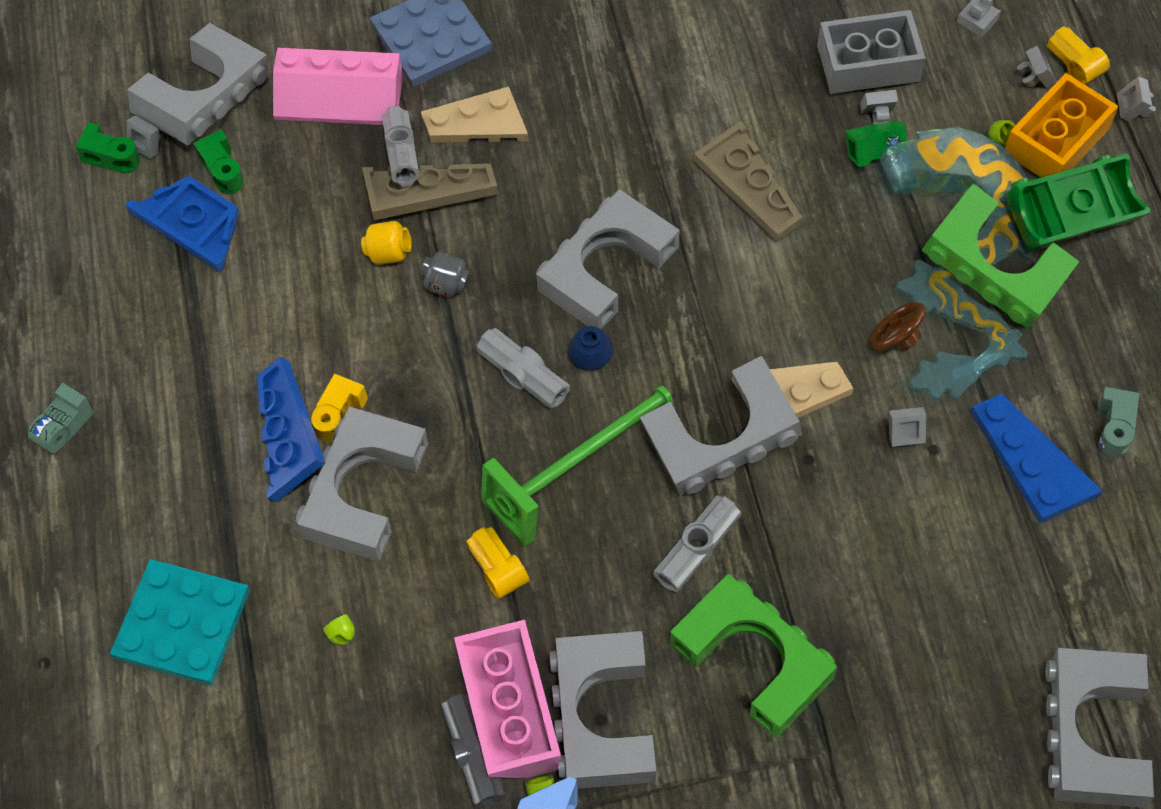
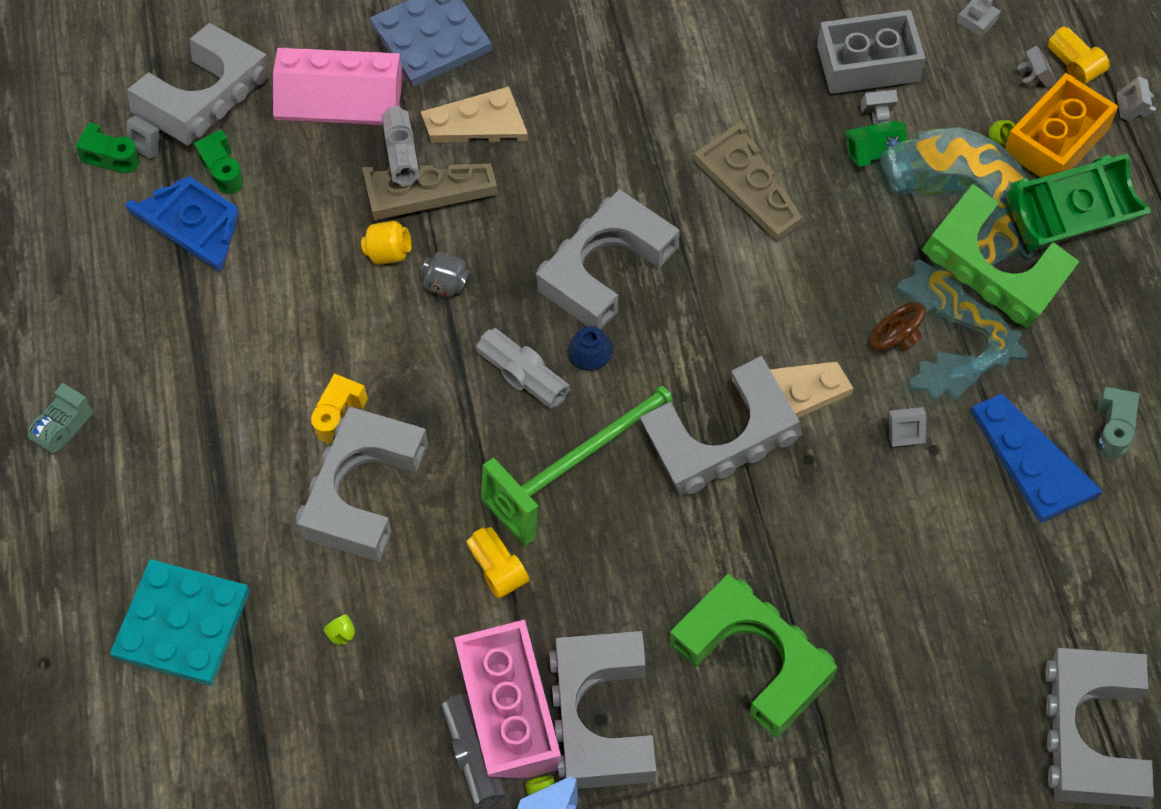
(287, 430): blue wing -> none
(685, 558): light grey piece -> none

